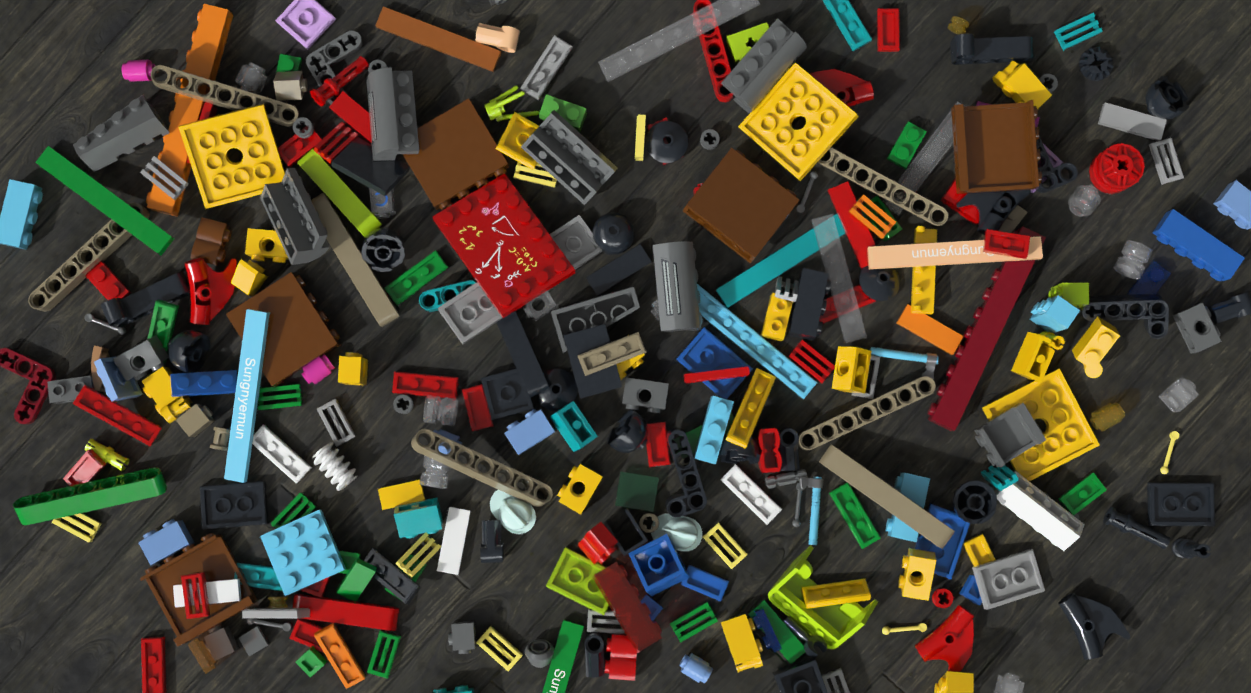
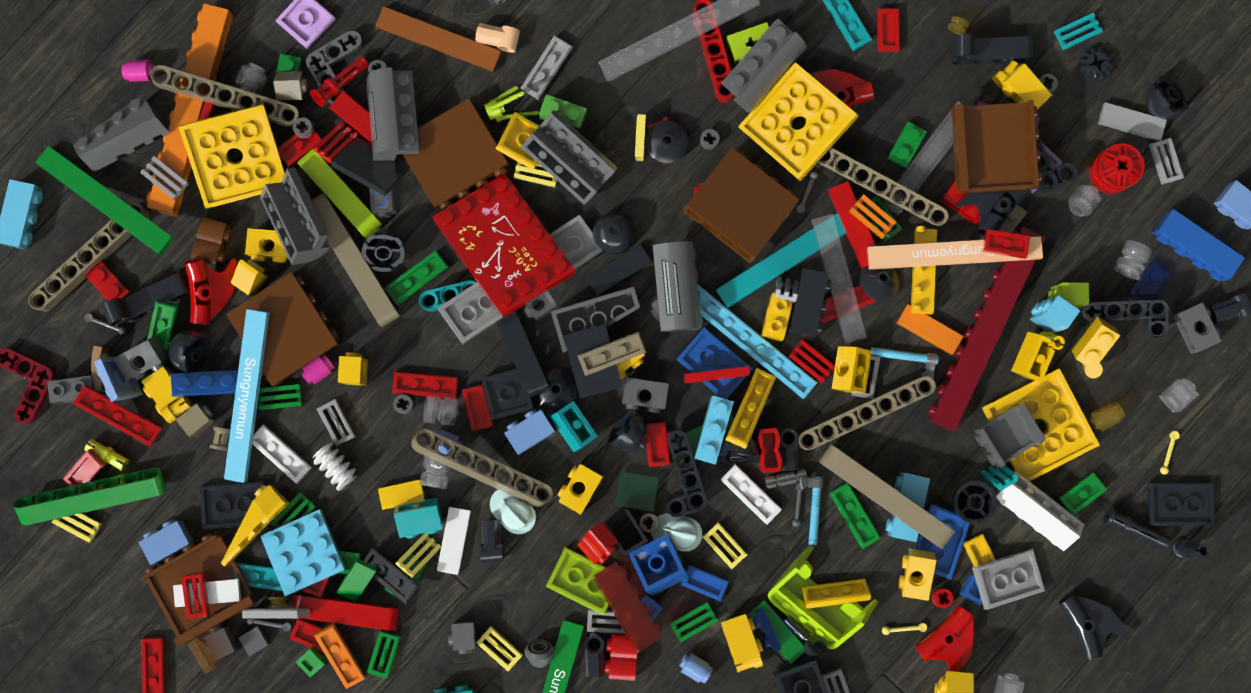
(259, 515): none -> yellow wedge

